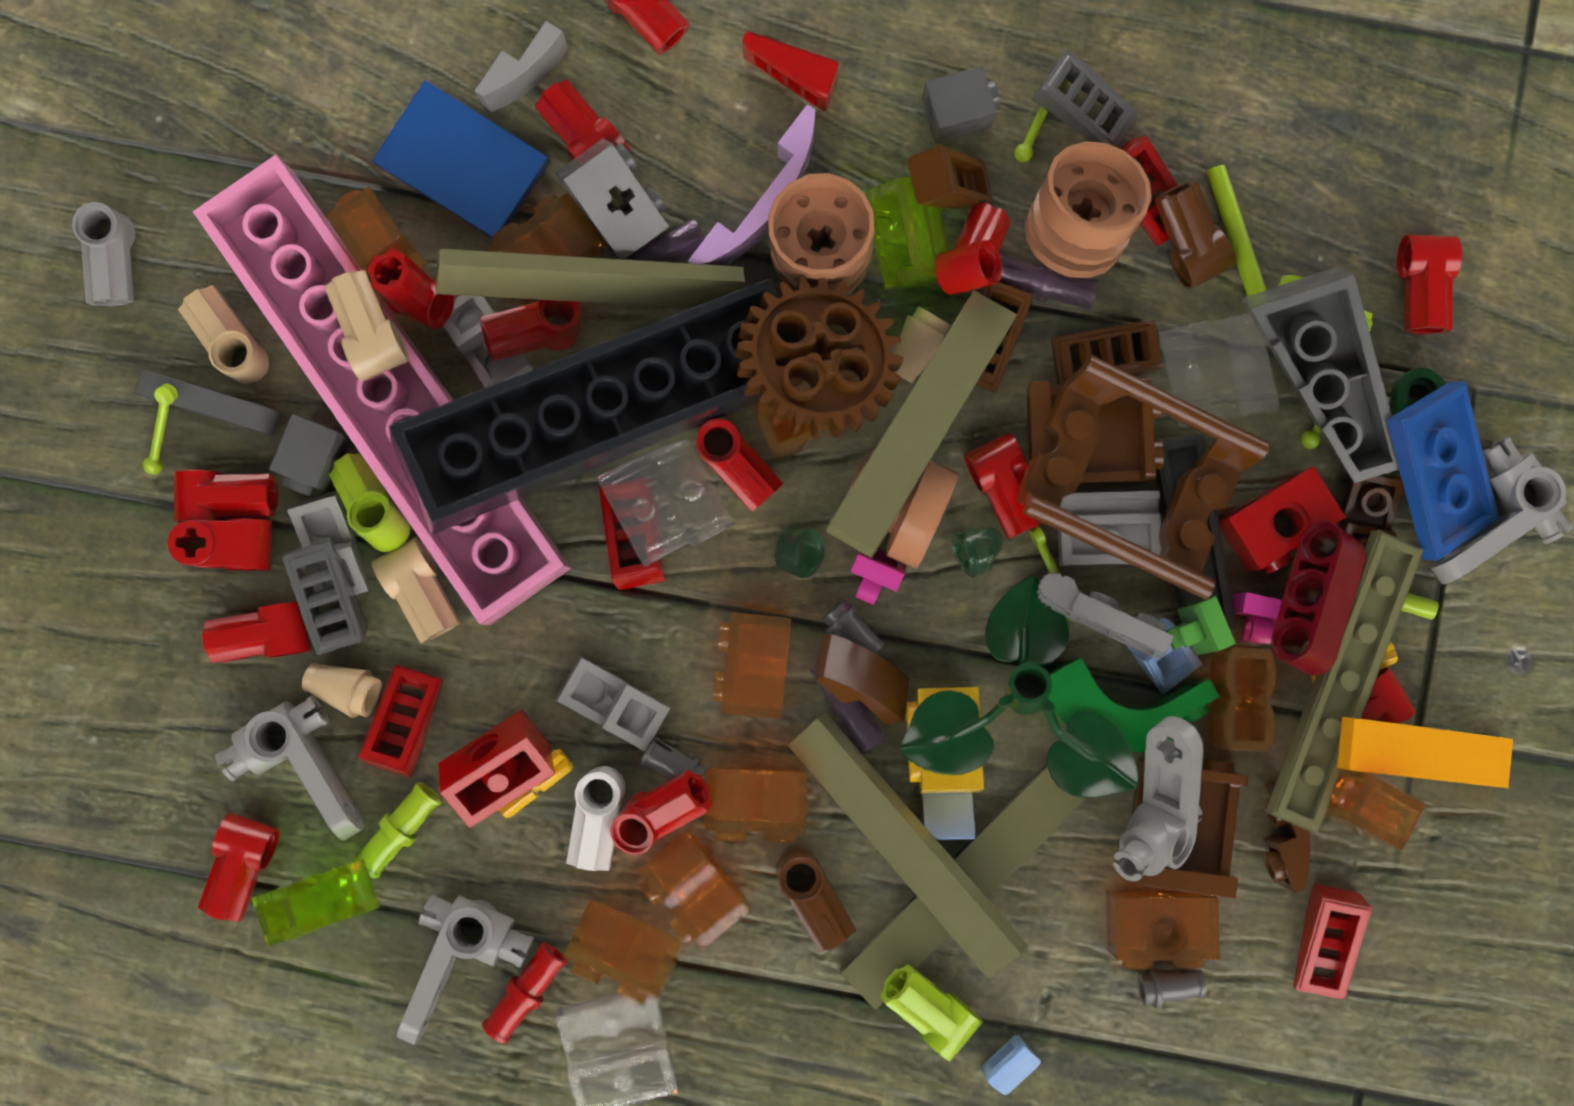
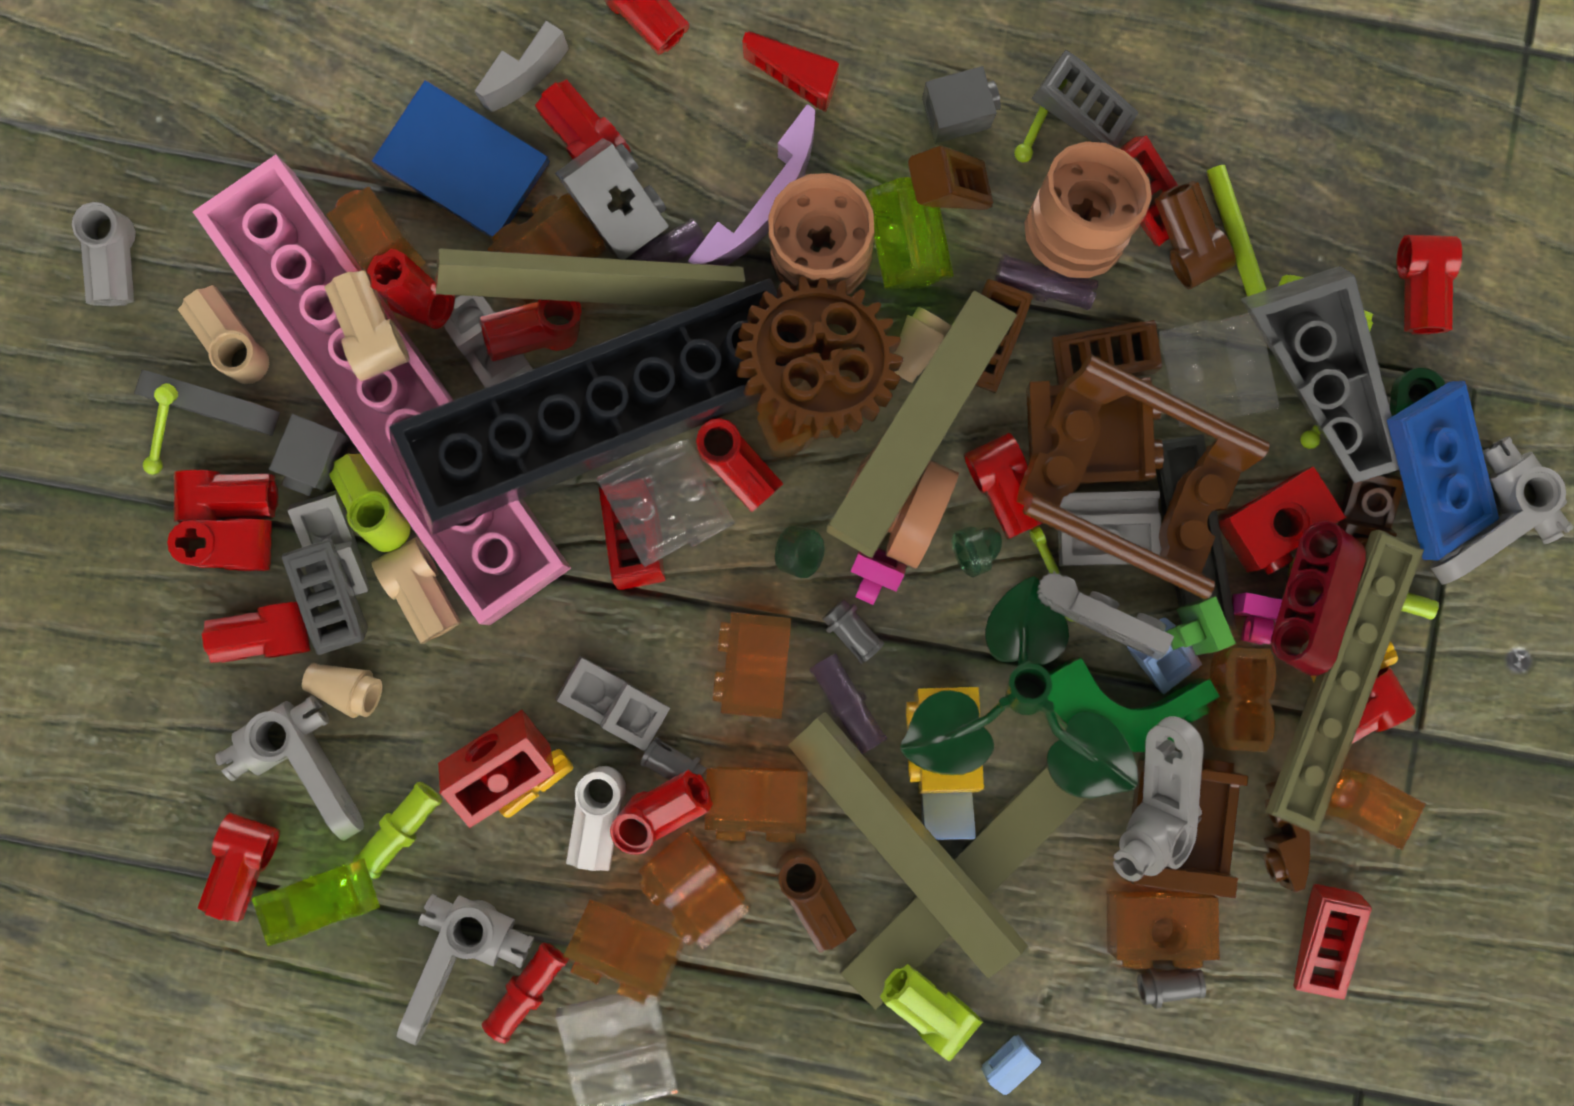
(411, 746): red slope -> none
(863, 676): reddish brown slope -> none
(976, 255): red piece -> none
(1424, 753): light orange tile -> none

